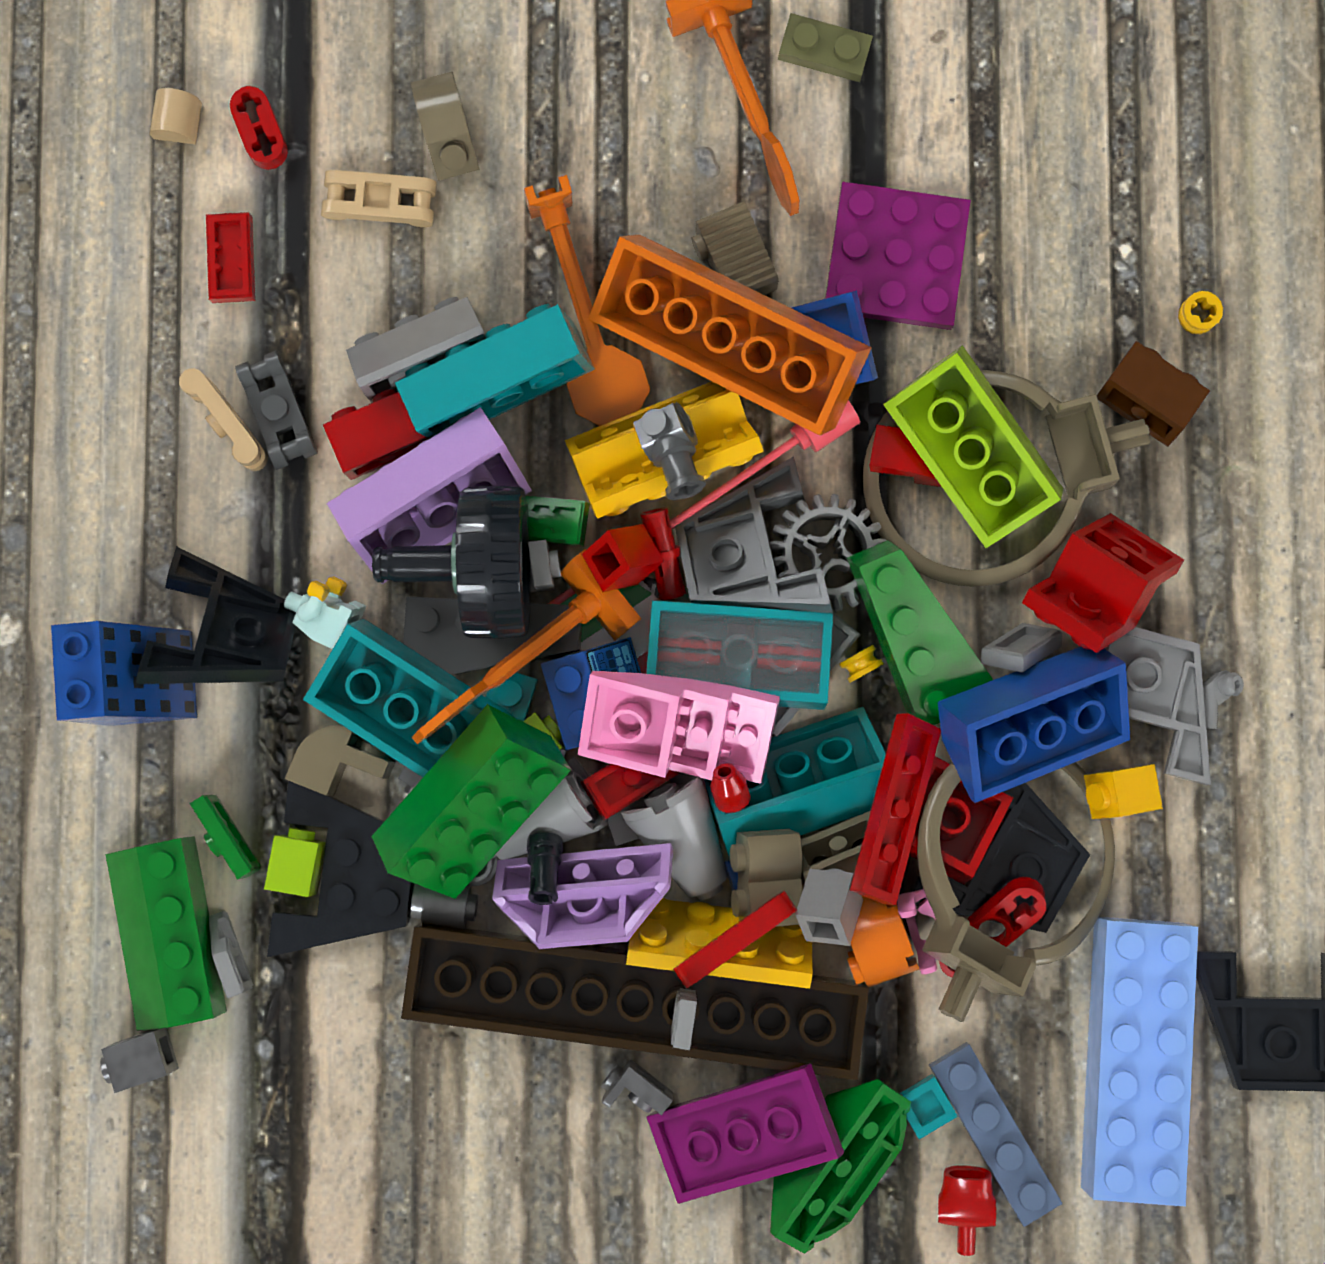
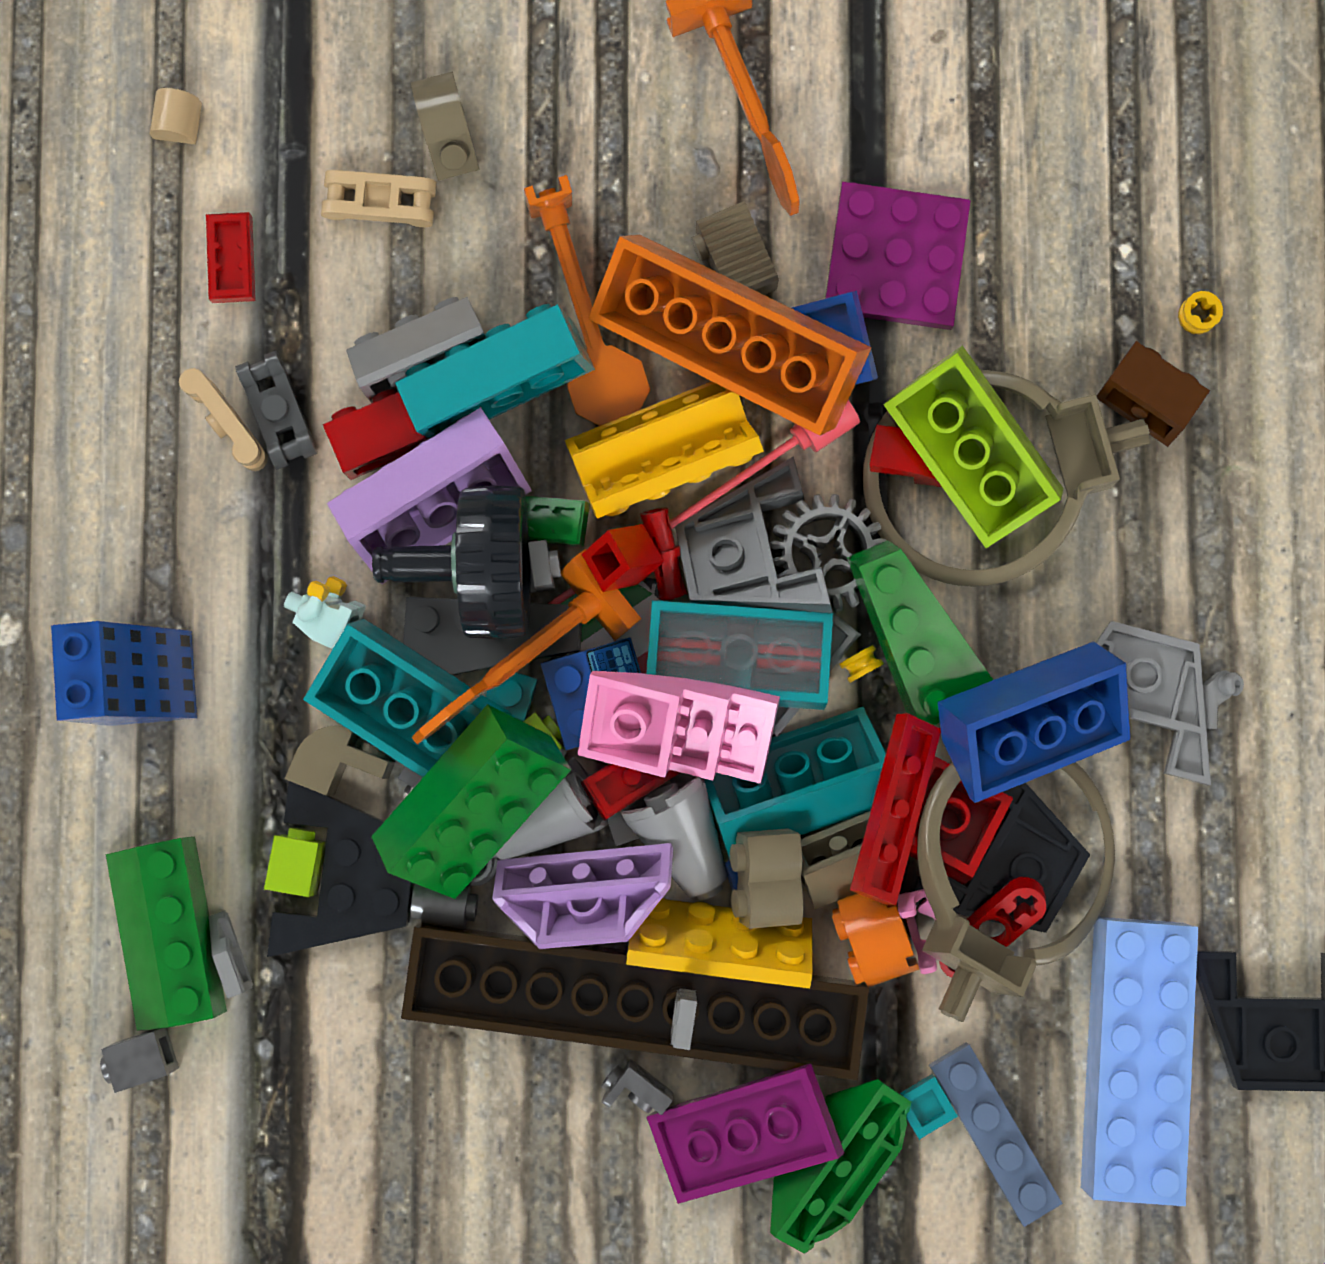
(224, 837): green plate -> none
(241, 635): black wing -> none
(249, 131): red beam -> none
(544, 858): black pin -> none
(670, 444): dark grey connector -> none
(729, 789): red hose -> none
(735, 939): red beam -> none
(825, 47): olive plate -> none
(828, 907): light grey brick -> none
(967, 1202): red piece -> none
(1021, 647): light grey tile -> none
(1102, 582): red bracket -> none
(1123, 792): yellow brick -> none

